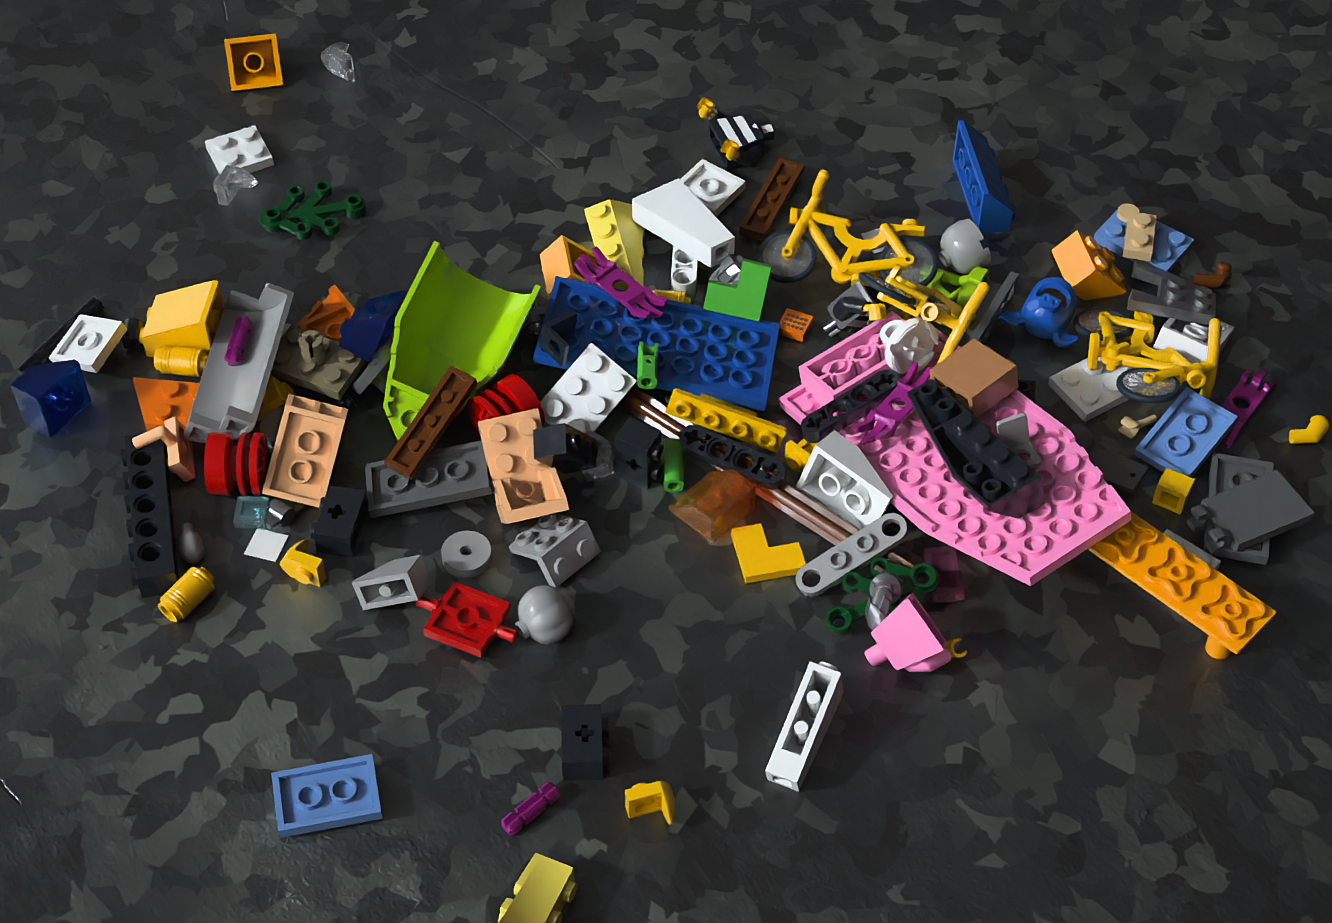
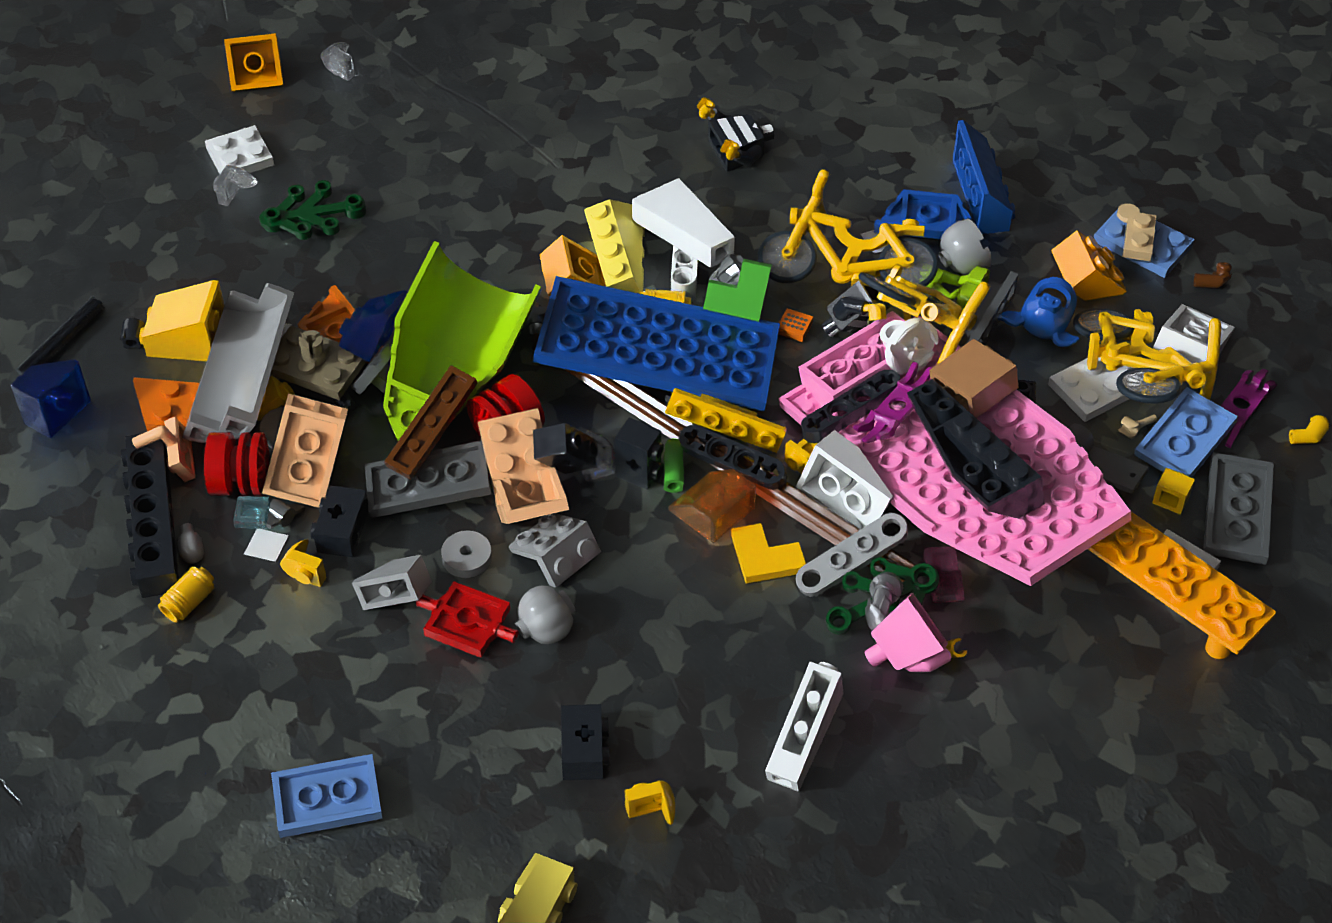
(89, 342): white plate -> none
(180, 360): yellow head -> none
(238, 340): magenta axle -> none
(530, 808): magenta axle -> none
(555, 332): black bracket -> none
(587, 391): white plate -> none
(610, 274): magenta piece -> none
(647, 365): bright green bar -> none
(713, 185): white plate -> none
(771, 199): reddish brown plate -> none
(930, 209): none -> blue wing
(1015, 434): light grey bracket -> none
(1174, 298): flat silver wing -> none
(1251, 513): dark grey tile -> none

